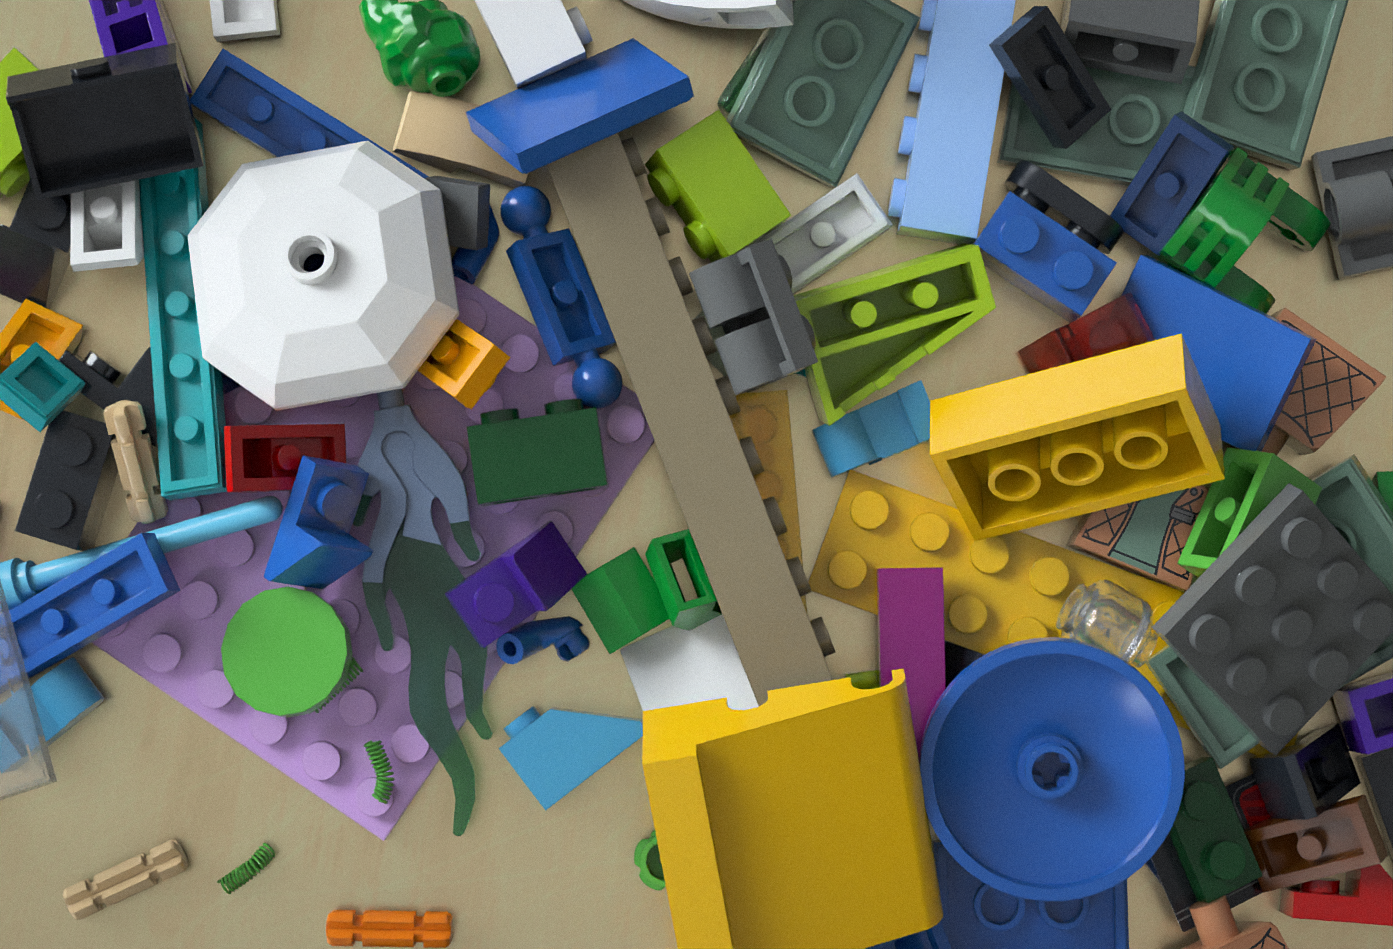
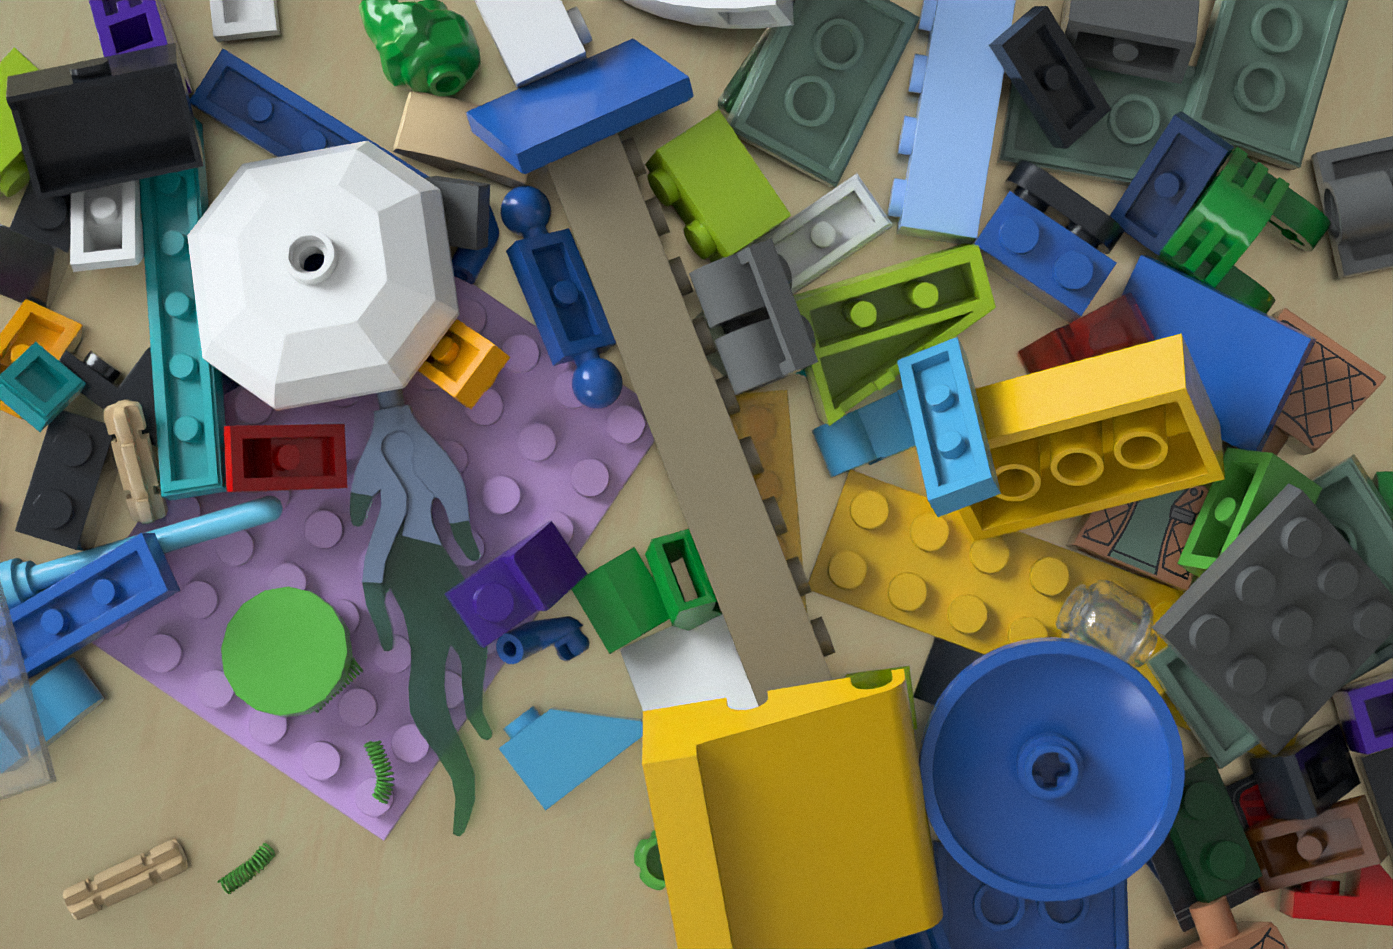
(314, 534): blue slope -> none
(389, 928): orange axle -> none
(537, 454): dark green brick -> none
(913, 636): magenta tile -> none
(948, 427): none -> dark azure plate

